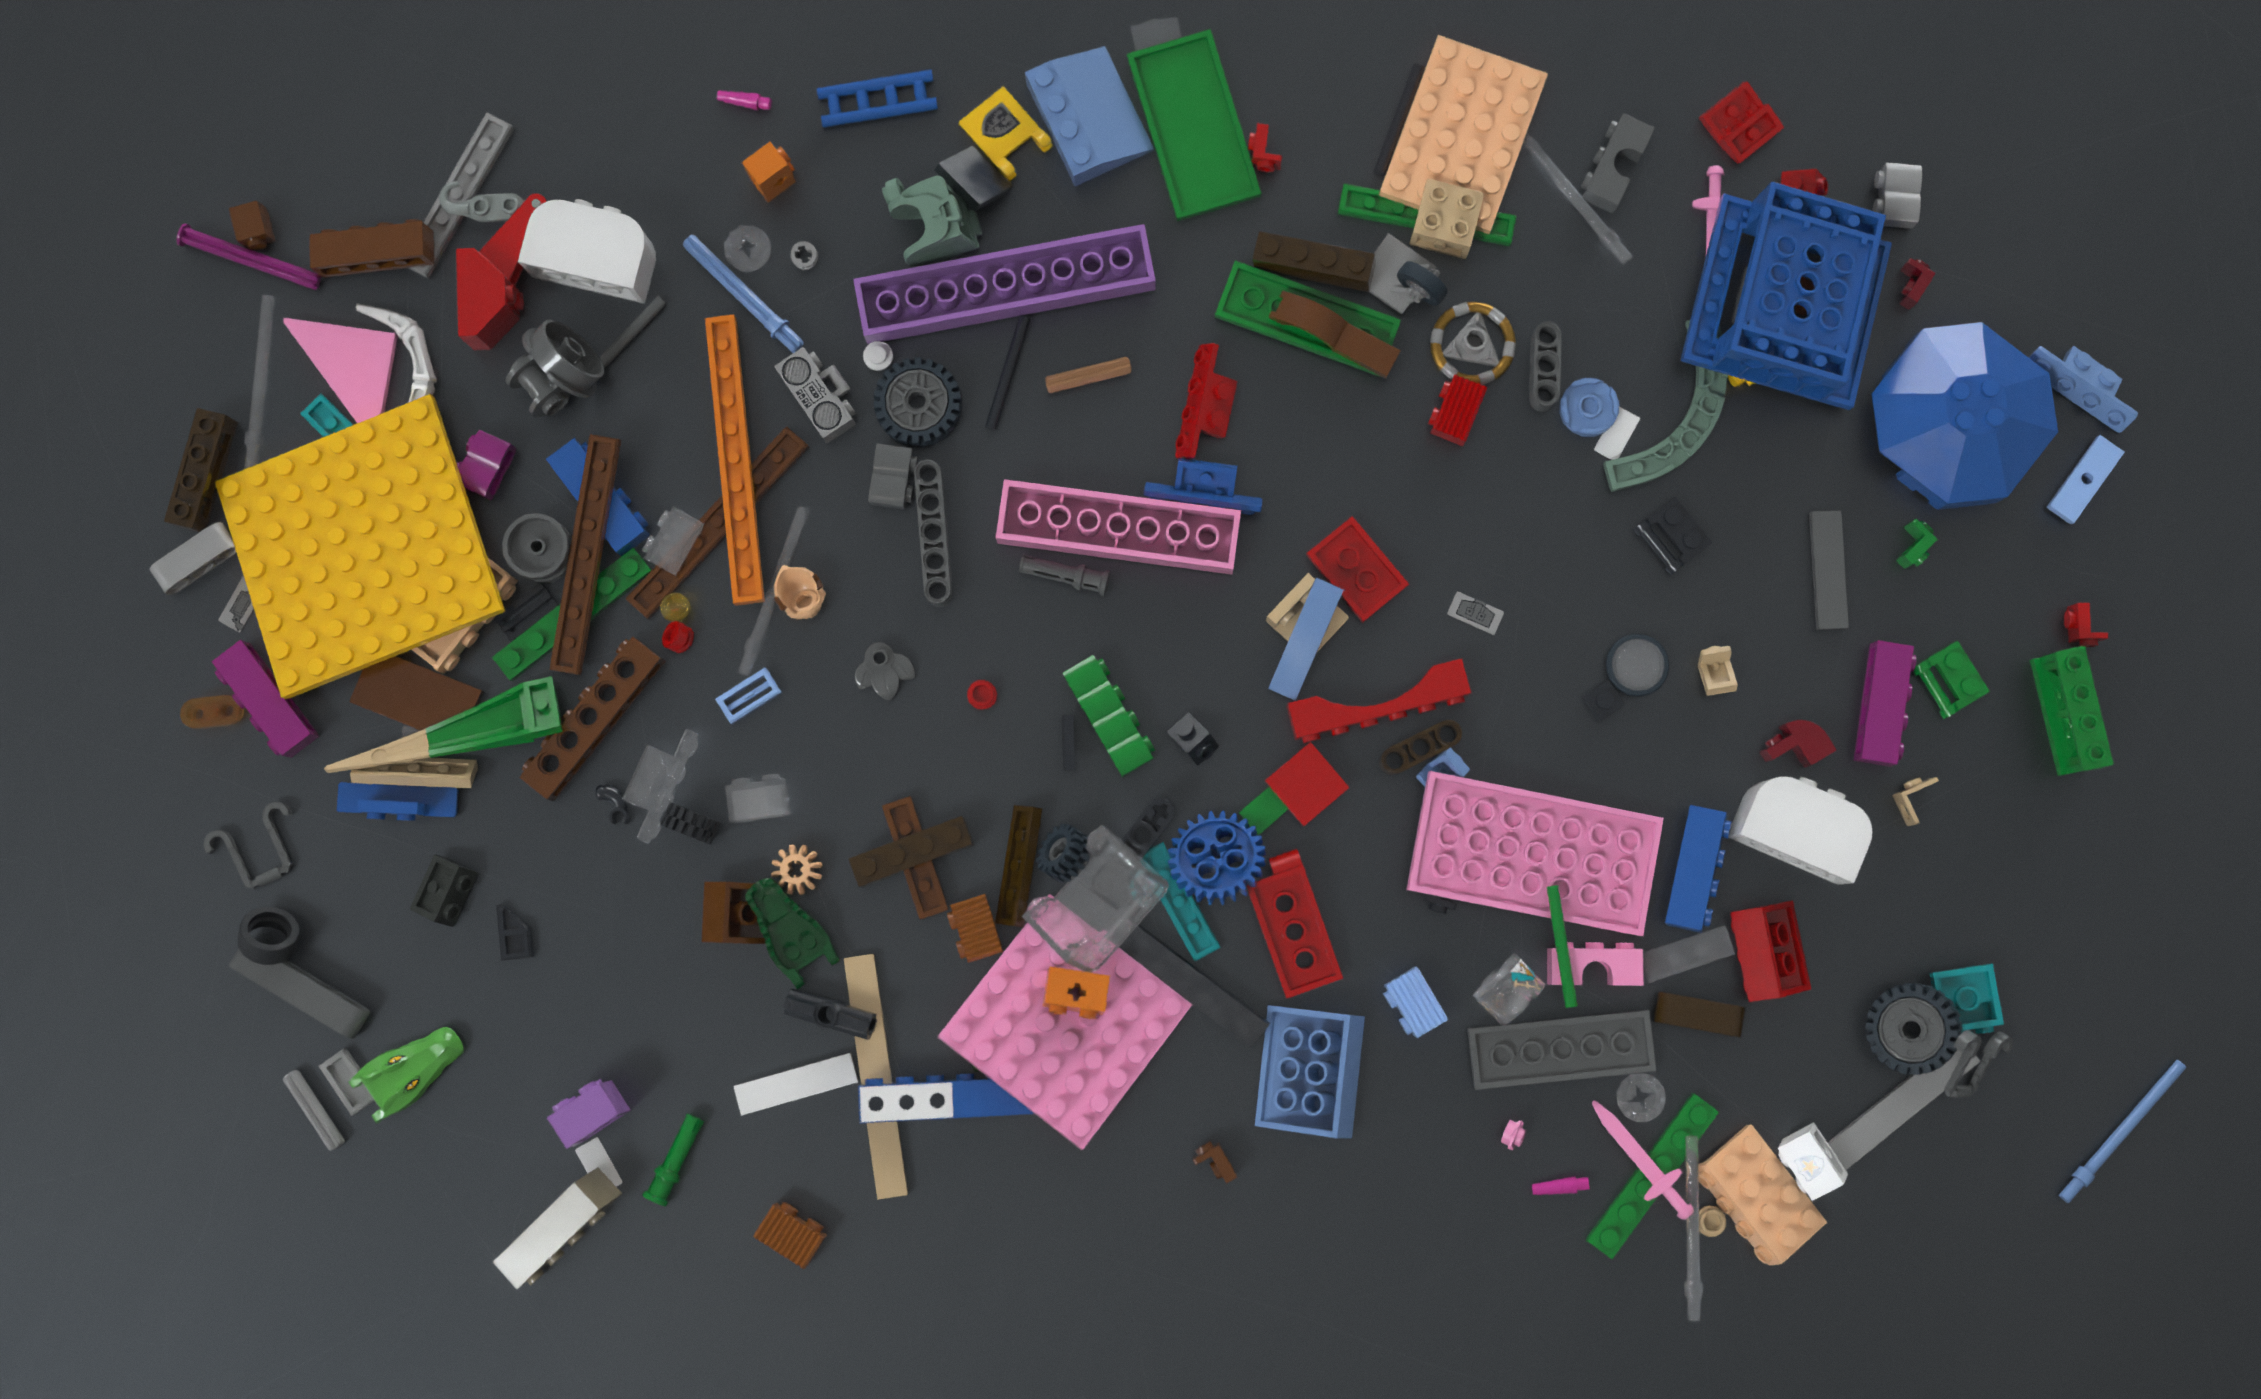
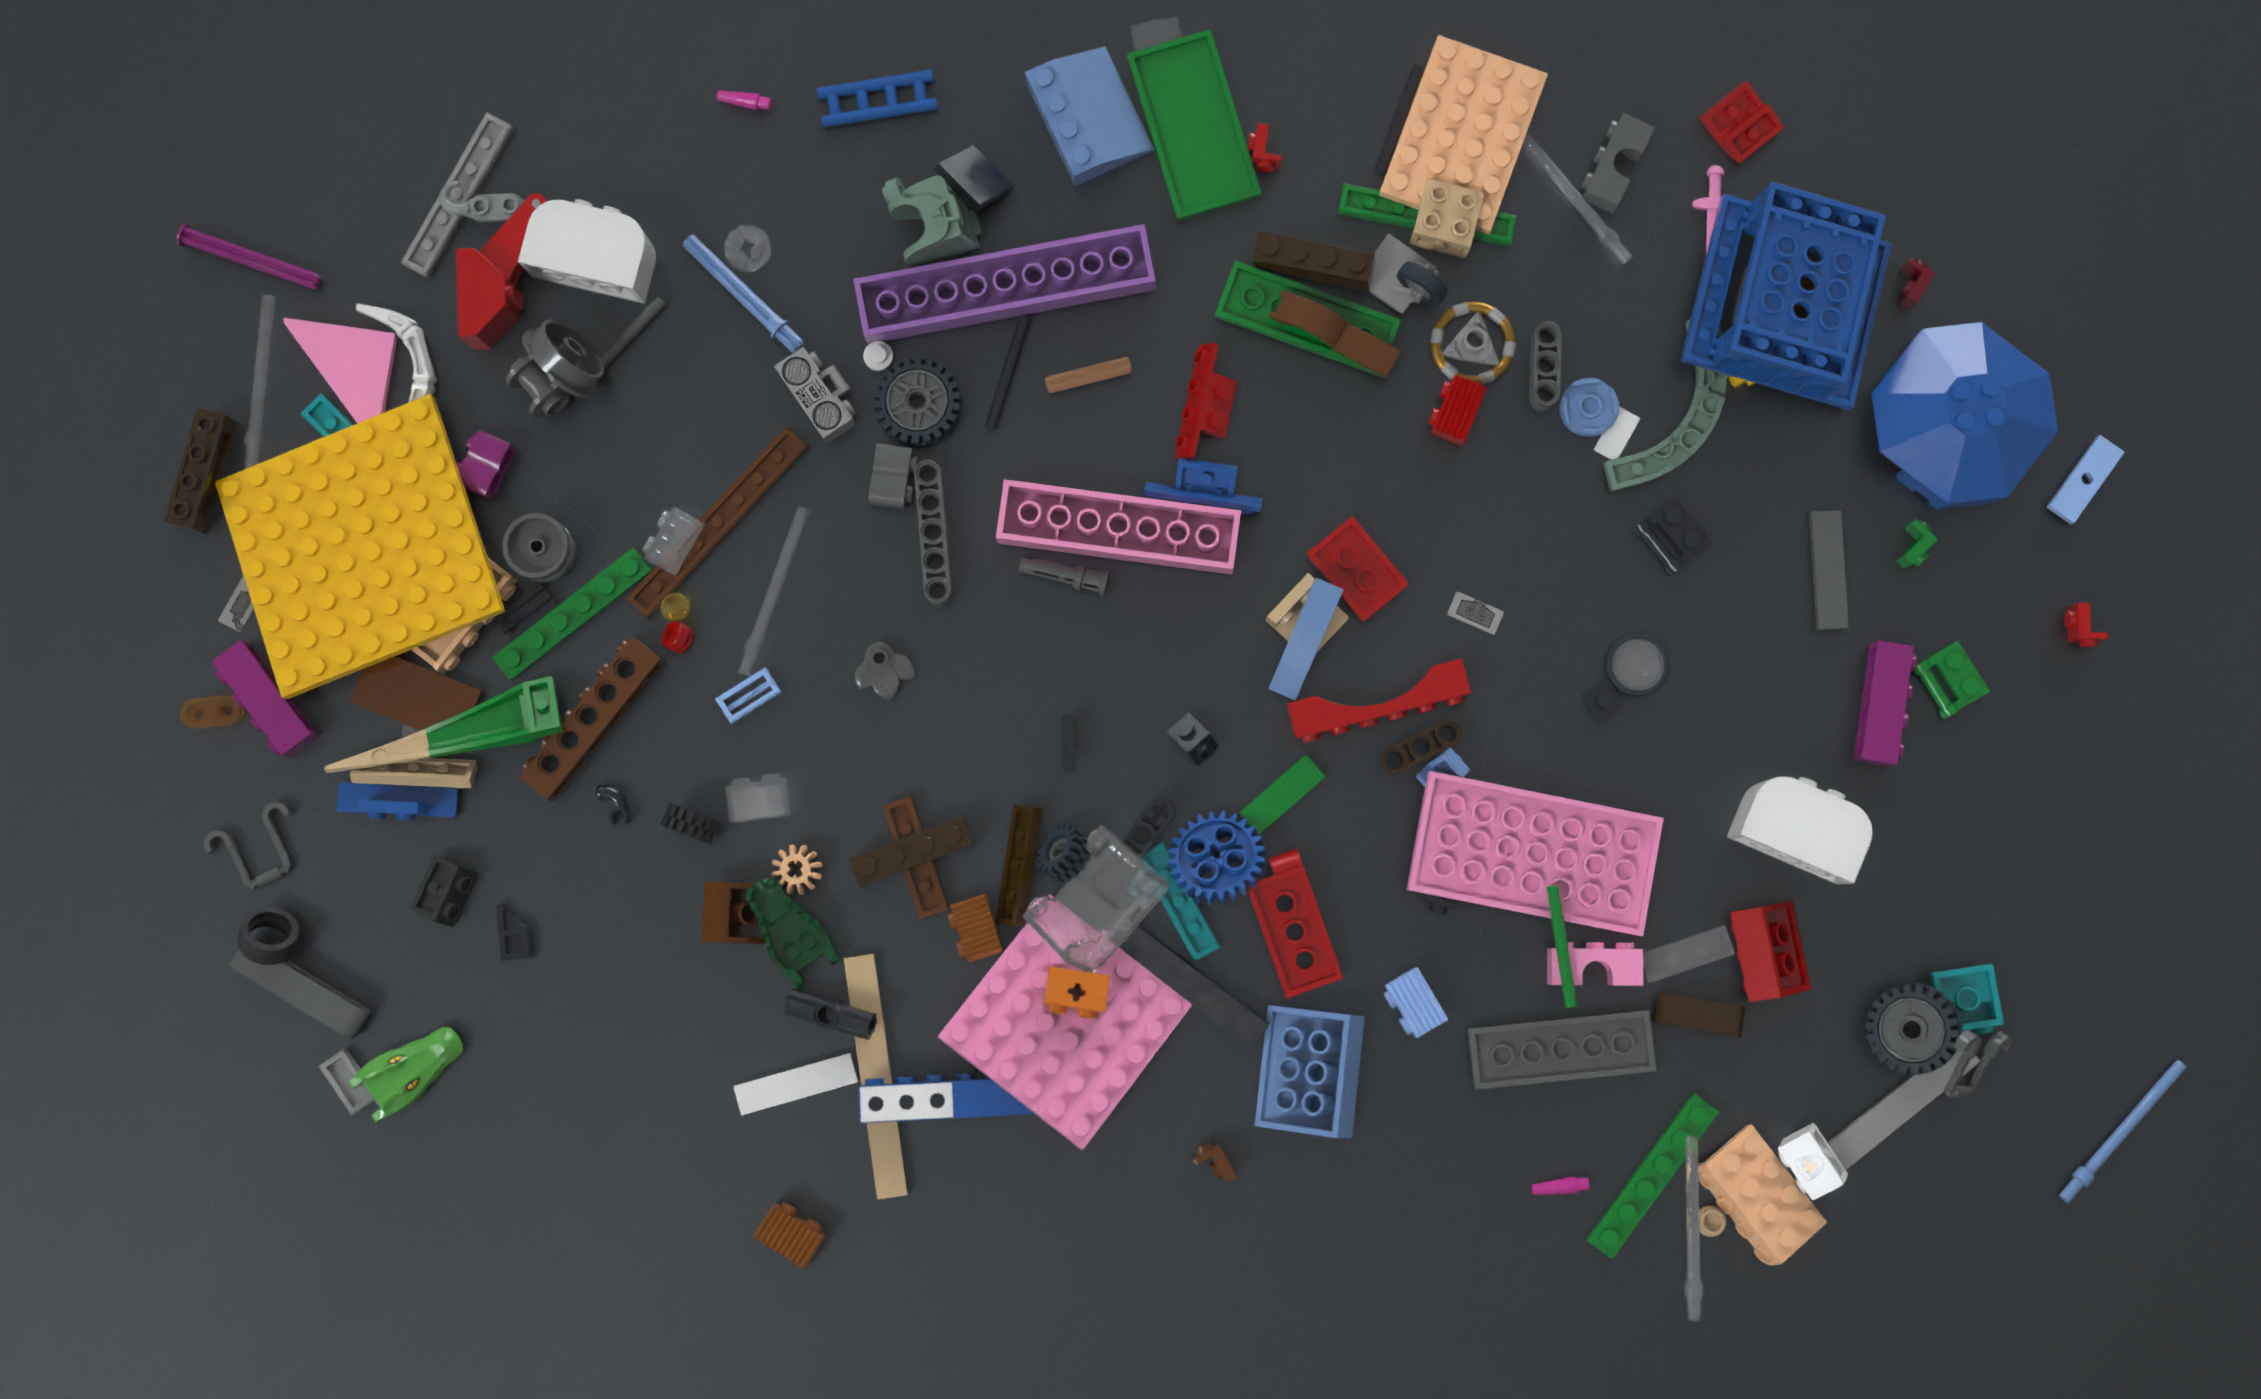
(193, 558): light grey beam -> none
(252, 225): reddish brown brick -> none
(313, 1110): light grey axle -> none
(372, 248): reddish brown brick -> none
(556, 1228): wedge -> none
(585, 554): reddish brown tile -> none
(589, 1113): medium lavender brick -> none
(593, 1156): white sticker -> none
(624, 527): blue brick -> none
(655, 781): clear bracket -> none
(667, 1173): green pin -> none
(734, 460): orange plate -> none
(770, 170): orange brick -> none
(798, 592): light nougat hair -> none
(810, 249): light grey bush -> none
(982, 694): red plate -> none
(1002, 127): yellow flag -> none
(1108, 716): green brick -> none
(1306, 784): red tile -> none
(1509, 990): clear brick -> none
(1513, 1134): bright pink plate -> none
(1653, 1103): clear gear -> none
(1661, 1183): bright pink sword -> none
(1697, 868): blue brick -> none
(1717, 670): tan bracket -> none
(1804, 738): dark red brick -> none
(1807, 180): red bracket -> none
(1899, 194): light grey brick -> none
(1903, 802): tan bracket -> none
(2071, 711): green fence -> none
(2087, 385): medium blue bracket -> none

